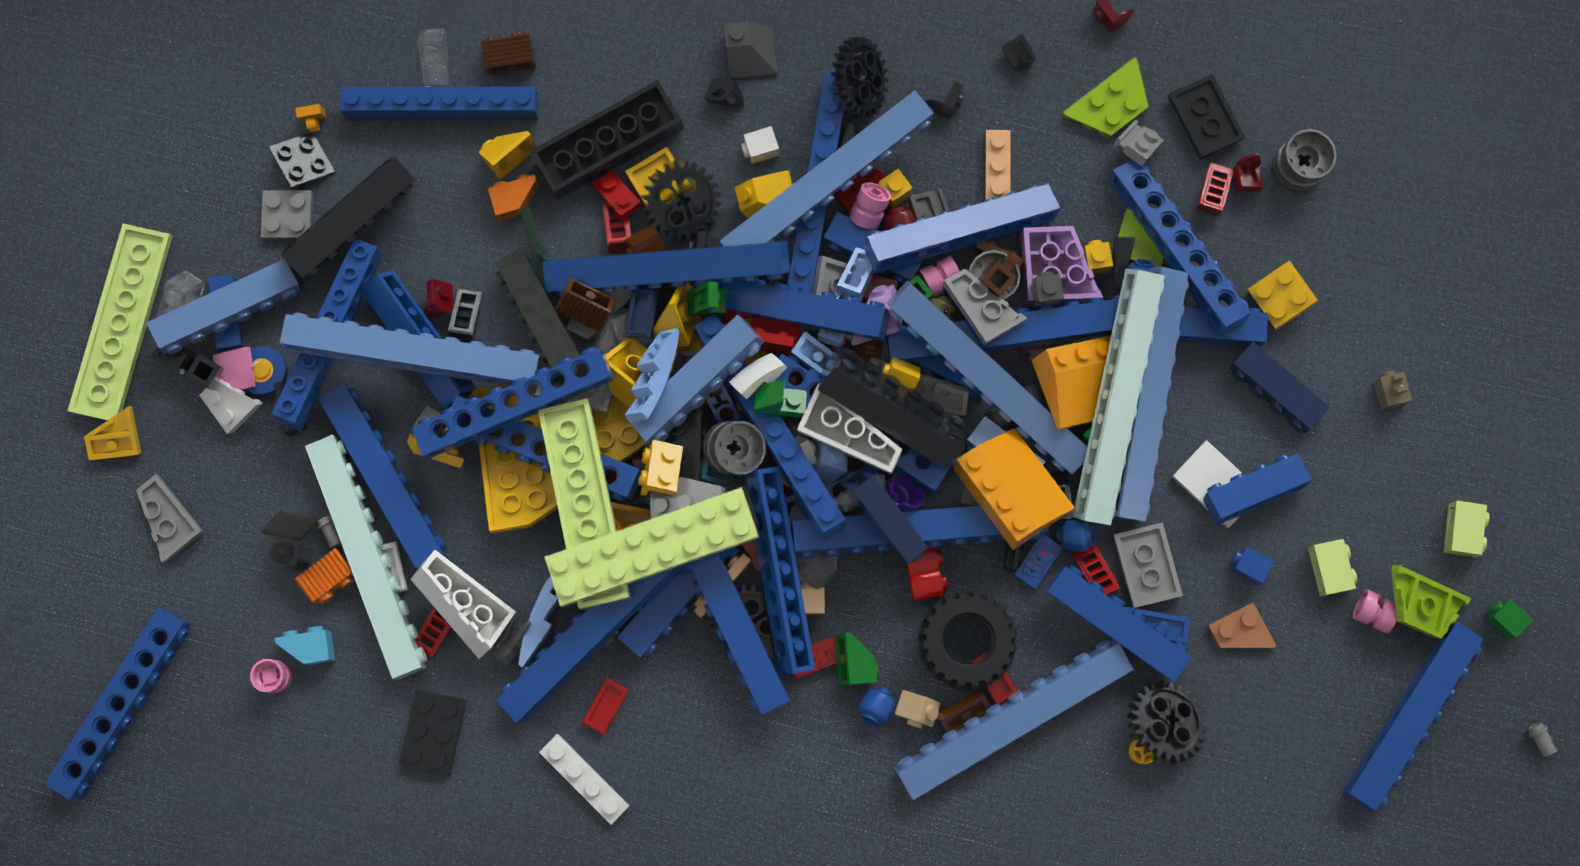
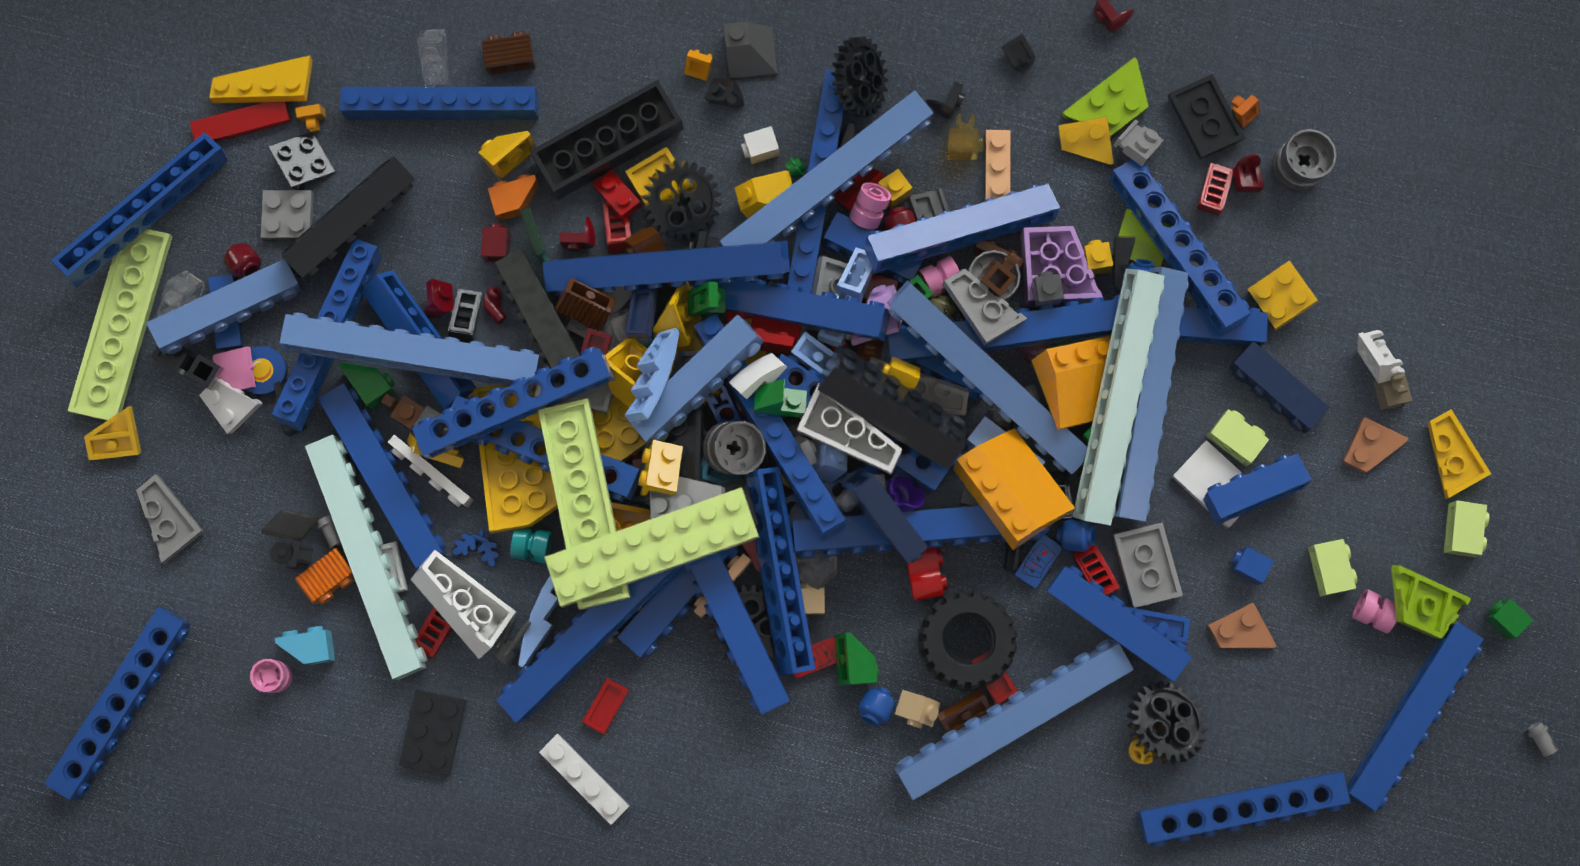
(140, 210): none -> blue brick
(242, 121): none -> red tile
(242, 260): none -> dark red head
(268, 83): none -> yellow wing
(369, 383): none -> green slope
(405, 412): none -> reddish brown brick
(437, 479): none -> white plate
(490, 555): none -> blue animal
(492, 304): none -> dark red arm
(495, 243): none -> dark red brick
(530, 544): none -> teal wheel
(575, 241): none -> dark red plate
(598, 340): none -> dark red plate
(698, 65): none -> light orange tile
(796, 167): none -> green plate
(964, 140): none -> clear yellow brick
(1088, 139): none -> yellow wing
(1238, 437): none -> yellowish green brick
(1245, 110): none -> orange tile
(1334, 797): none -> blue brick
(1371, 445): none -> nougat wing
(1378, 357): none -> white hinge
(1455, 454): none -> yellow wing

